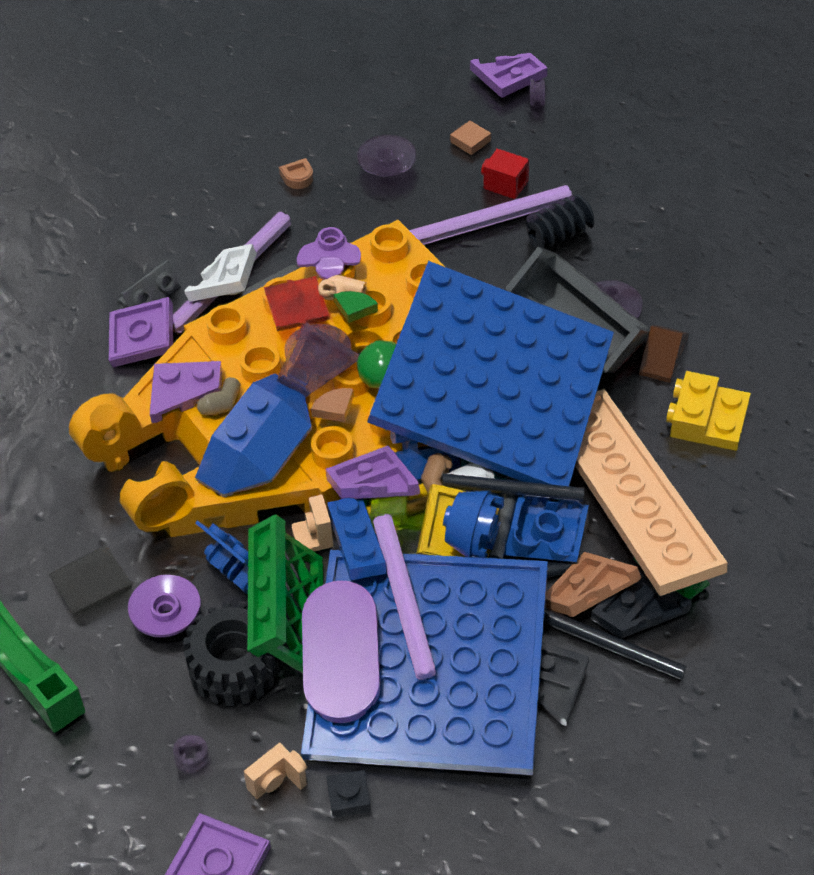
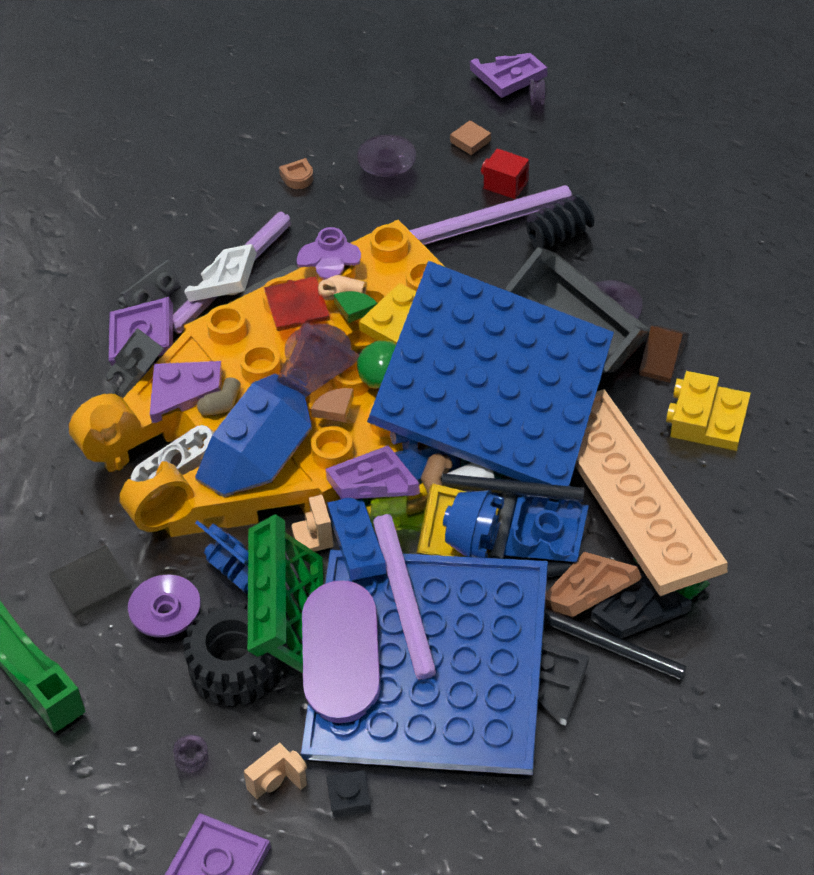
(134, 360): none -> dark grey hinge
(190, 458): none -> white beam
(389, 315): none -> yellow wing

